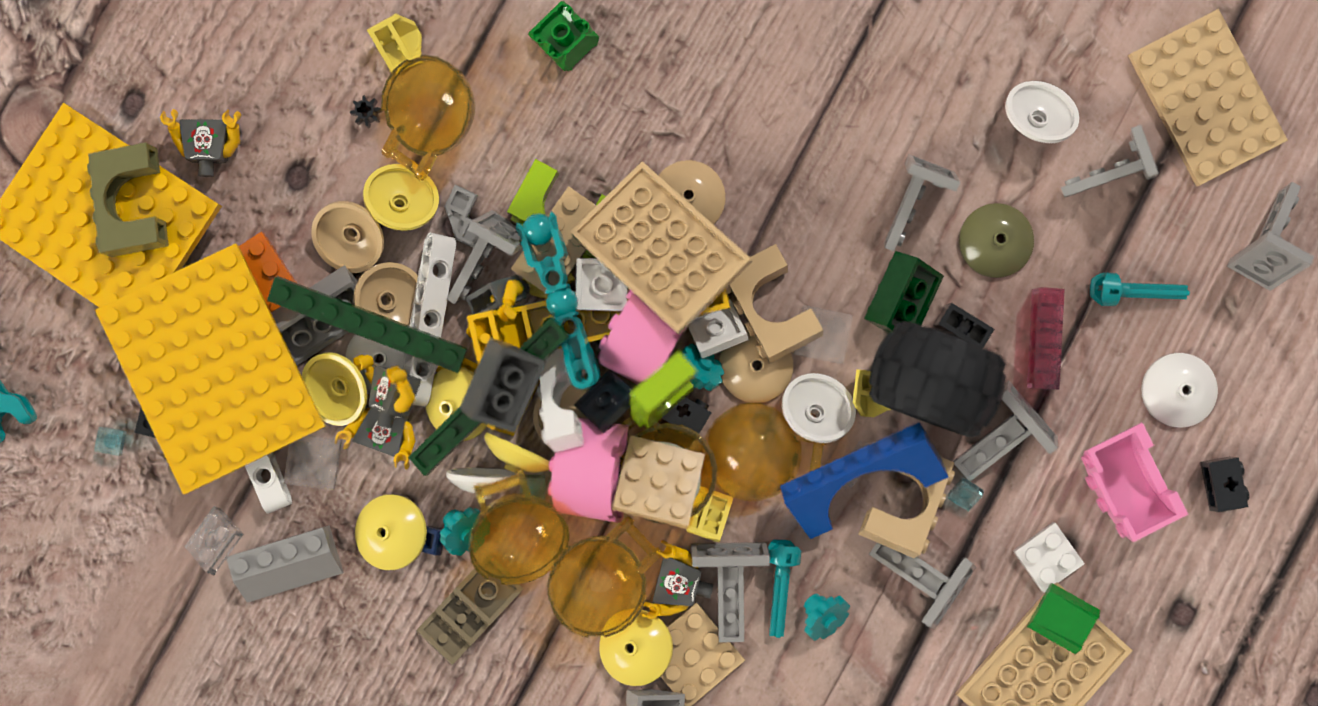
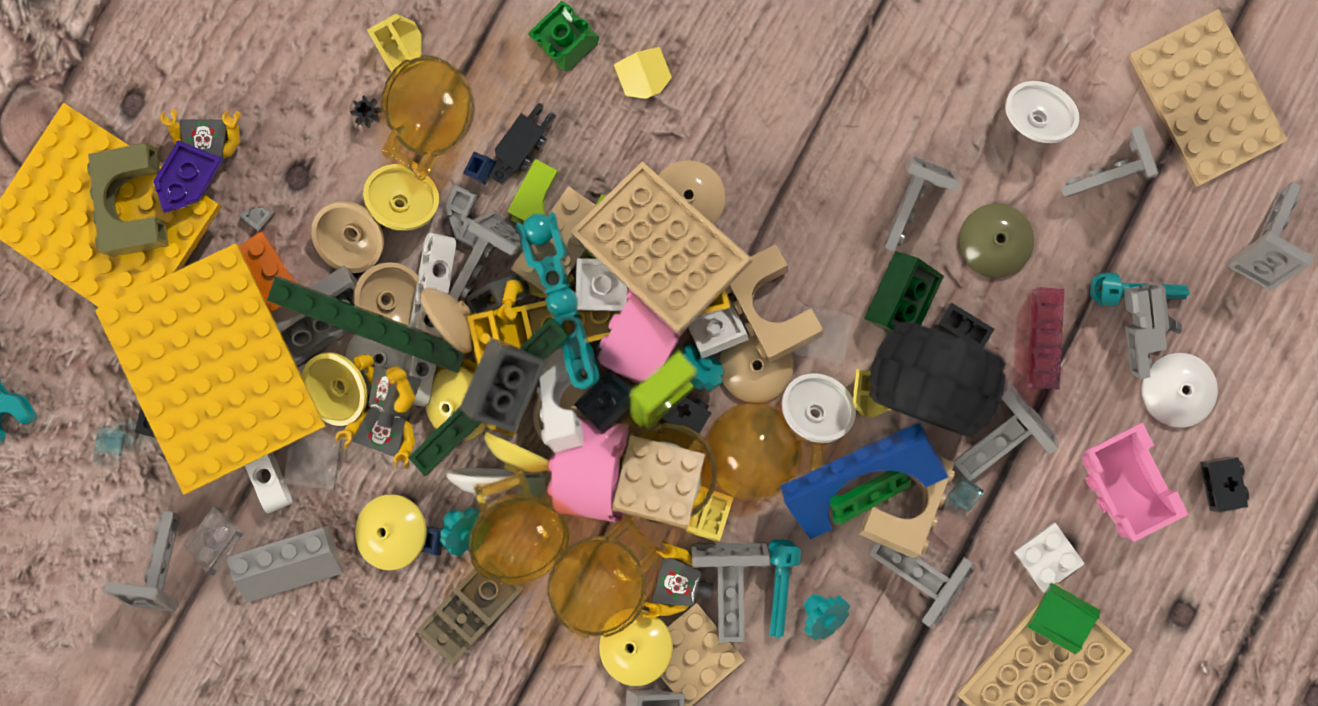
(152, 594): none -> light grey piece
(185, 176): none -> dark purple tile
(257, 217): none -> light grey tile
(448, 317): none -> tan dish
(479, 168): none -> dark blue brick
(520, 143): none -> black hinge
(643, 73): none -> light yellow slope
(868, 495): none -> green plate
(1148, 327): none -> light grey plate

